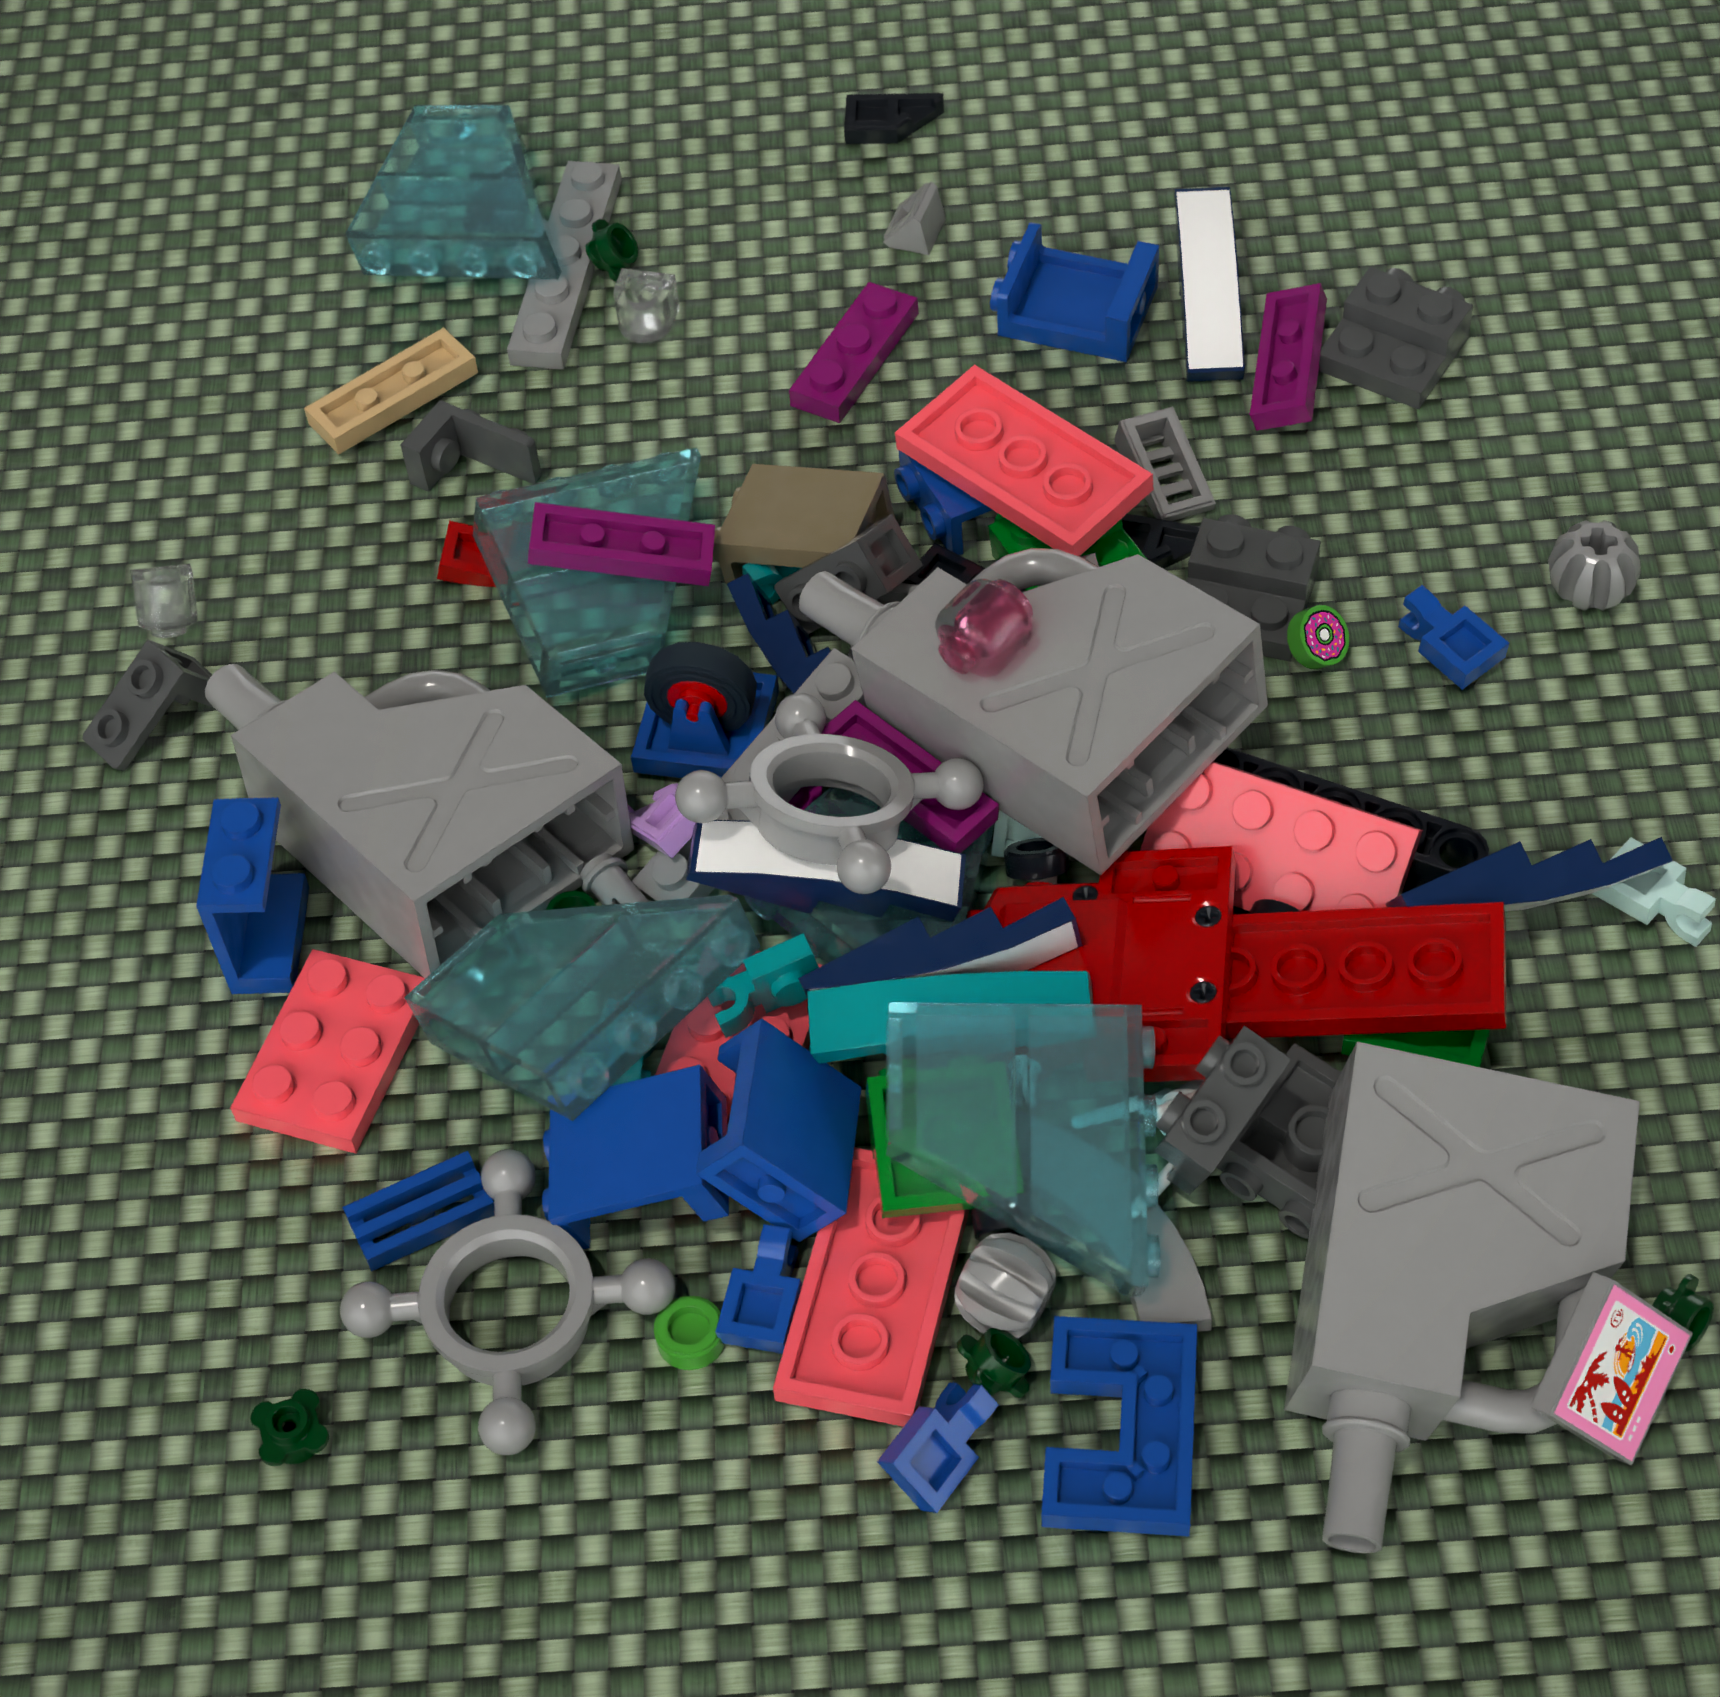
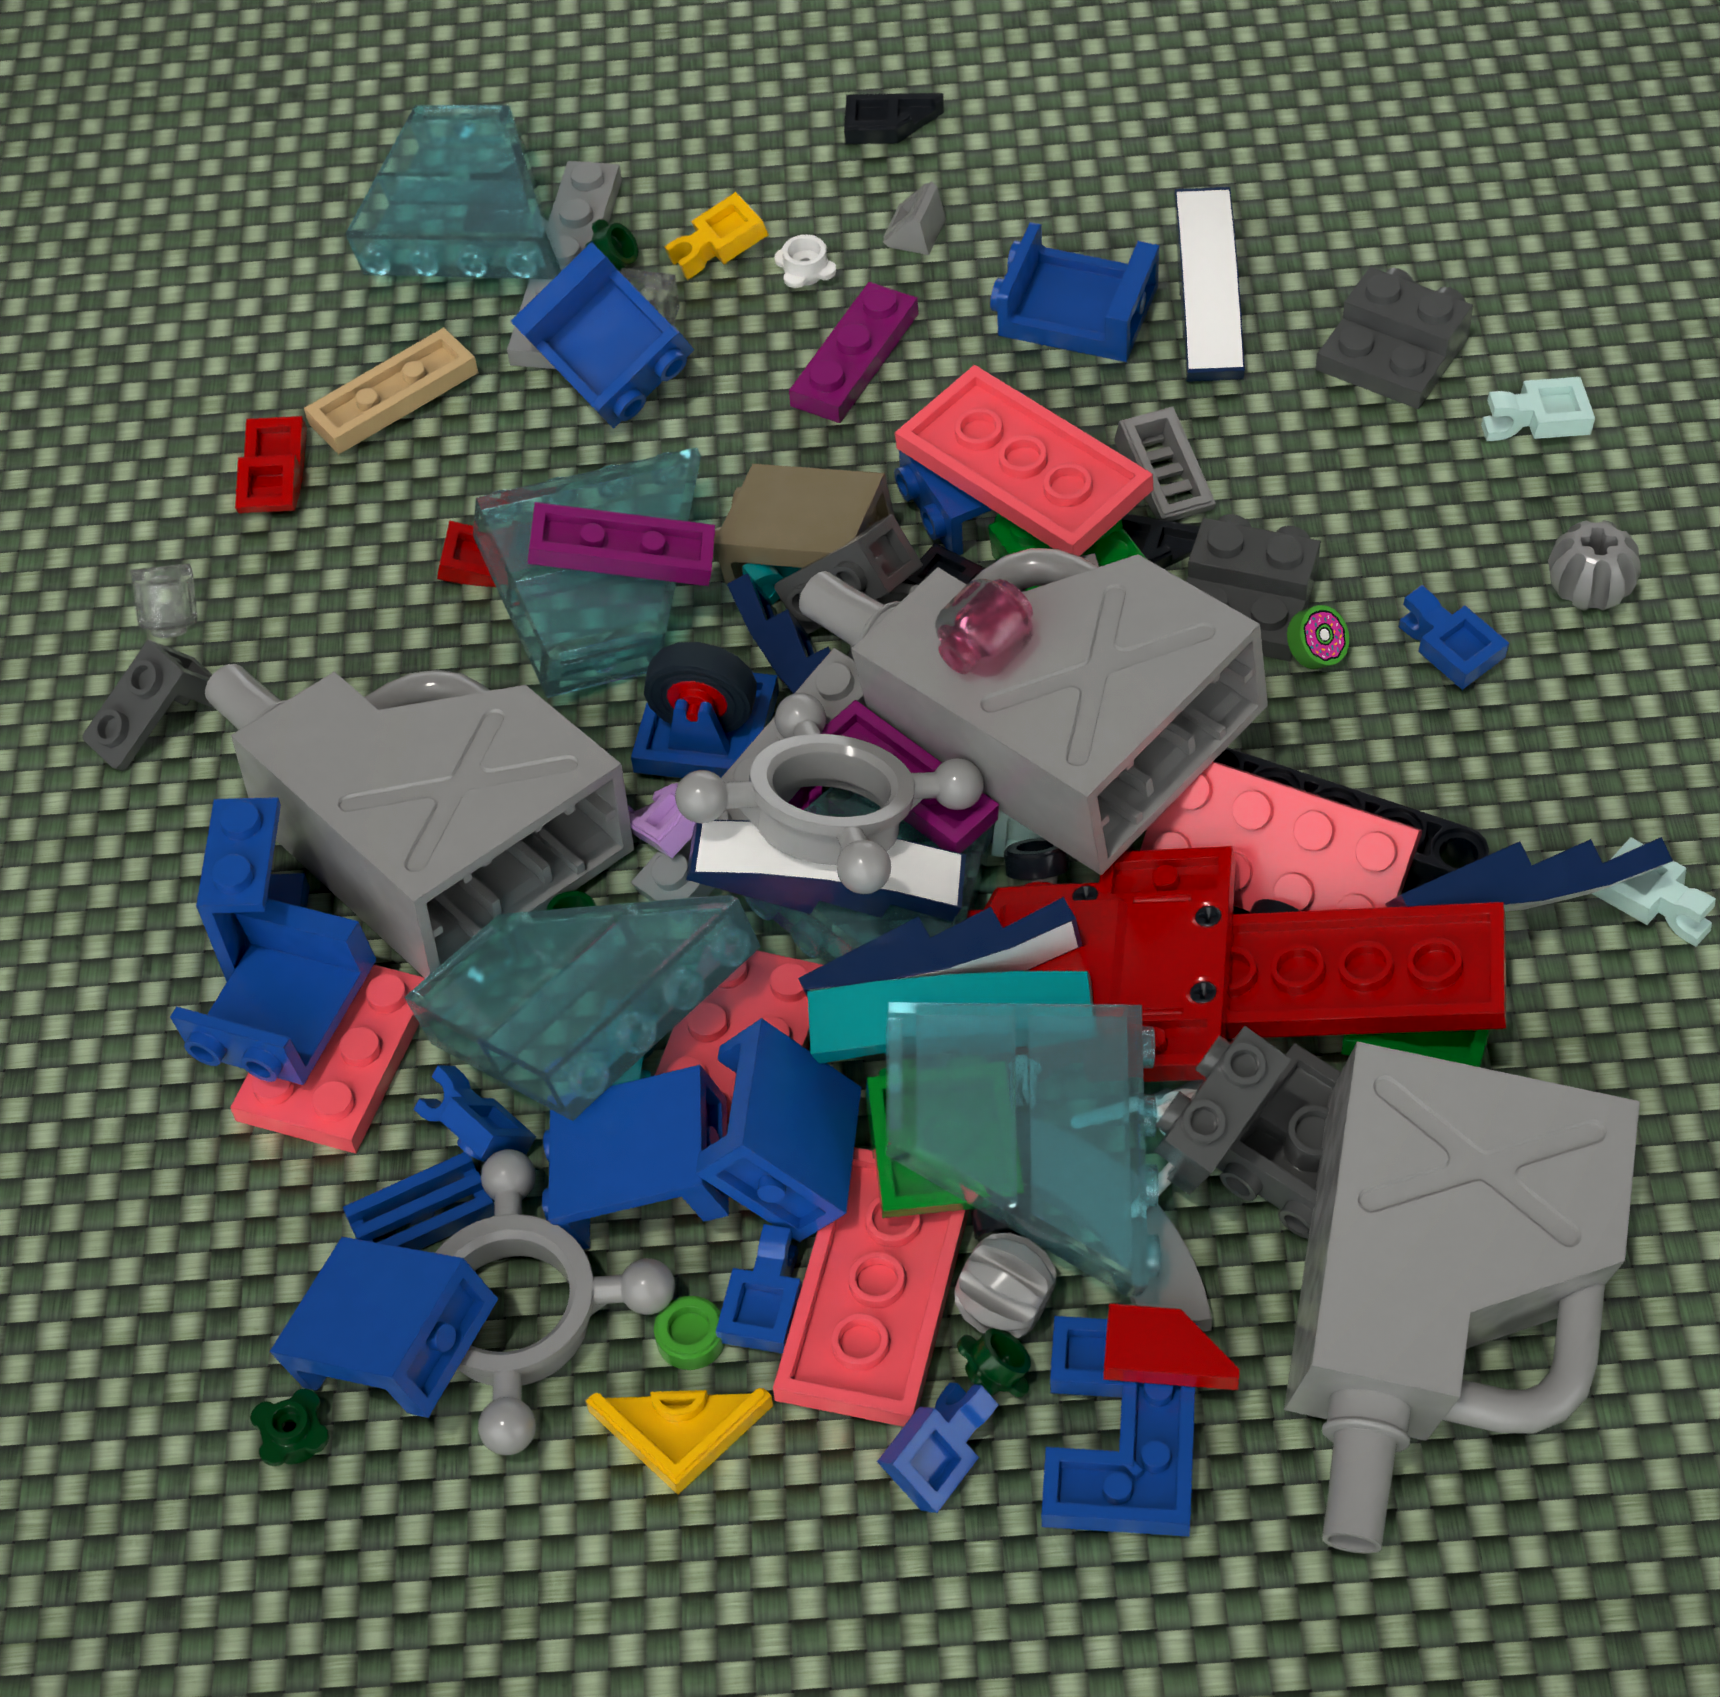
(271, 465): none -> red slope
(282, 993): none -> blue panel
(386, 1322): none -> blue panel
(452, 432): dark grey bracket -> none
(477, 1121): none -> blue plate
(603, 336): none -> blue panel
(608, 881): light grey pin -> none
(679, 1430): none -> yellow tile
(720, 232): none -> yellow plate
(768, 980): teal plate -> none
(804, 261): none -> white plate
(1164, 1349): none -> red tile
(1288, 357): magenta plate -> none
(1545, 405): none -> light aqua plate
(1611, 1368): tile -> none
(1687, 1308): dark green plate -> none

